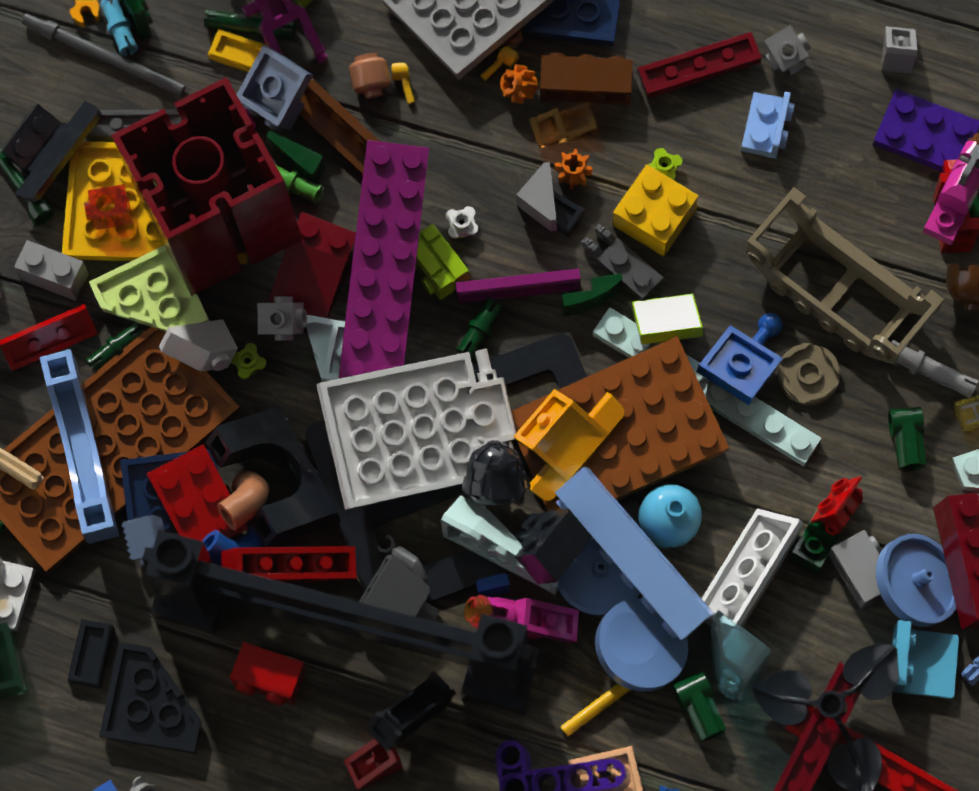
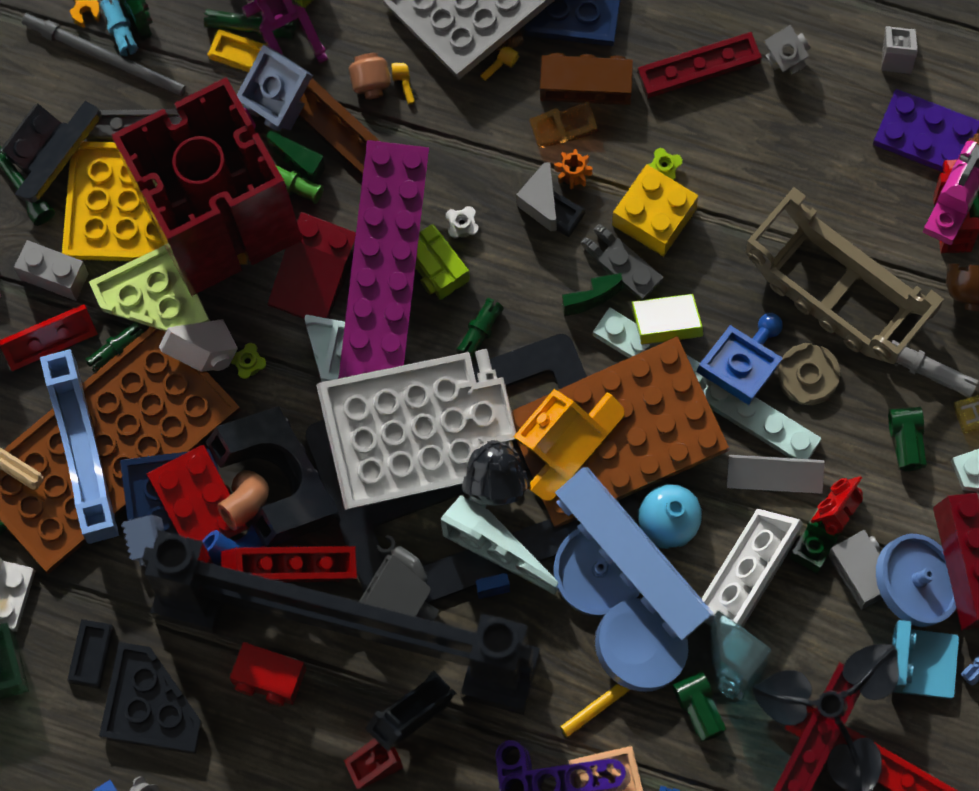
(118, 216): clear red brick -> none
(282, 318): light grey brick -> none
(518, 286): magenta tile -> none
(519, 84): orange gear -> none
(541, 618): dark pink plate -> none
(550, 544): black brick -> none
(765, 124): light blue bracket -> none
(775, 474): none -> light grey tile

